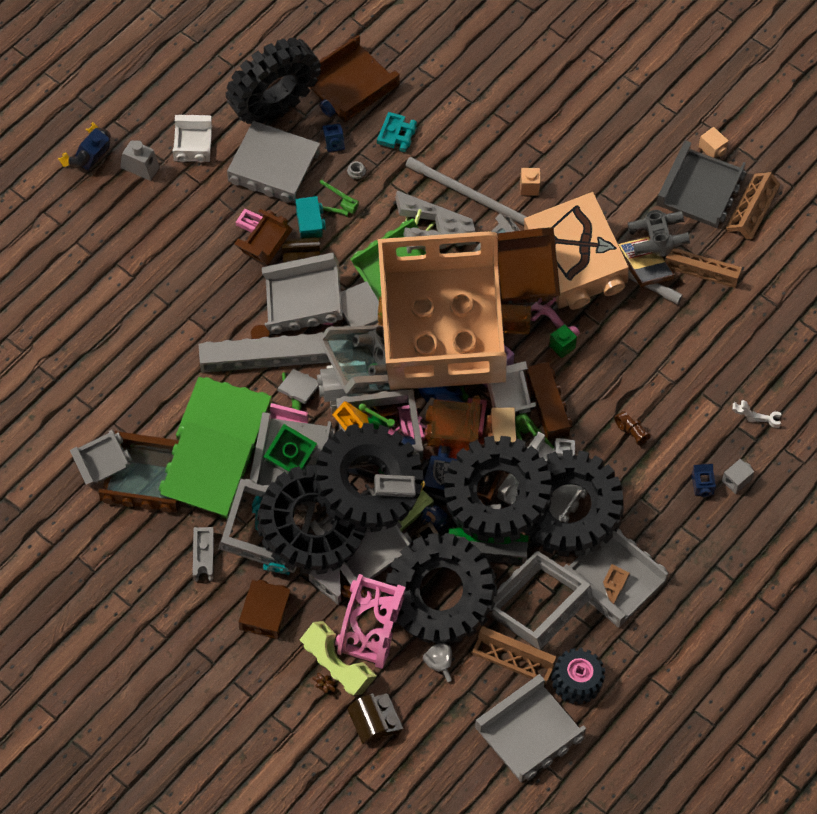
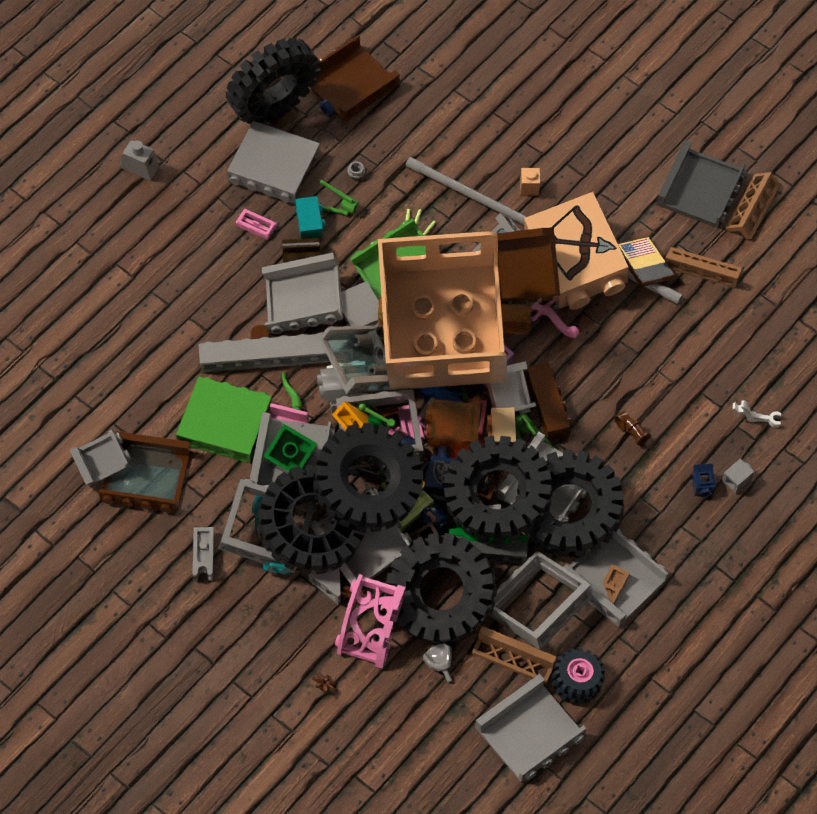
(90, 149): dark blue torso -> none
(192, 138): white panel -> none
(206, 469): bright green panel -> none
(264, 609): reddish brown panel -> none
(266, 237): reddish brown panel -> none
(298, 386): light grey piece -> none
(320, 641): yellowish green arch -> none
(334, 137): dark blue bracket -> none
(374, 717): dark brown brick -> none
(391, 132): teal plate -> none
(394, 485): light grey tile -> none
(446, 220): light grey wing -> none
(563, 341): green brick -> none
(564, 444): light grey tile -> none
(660, 241): dark grey piece -> none
(713, 143): light nougat brick -> none

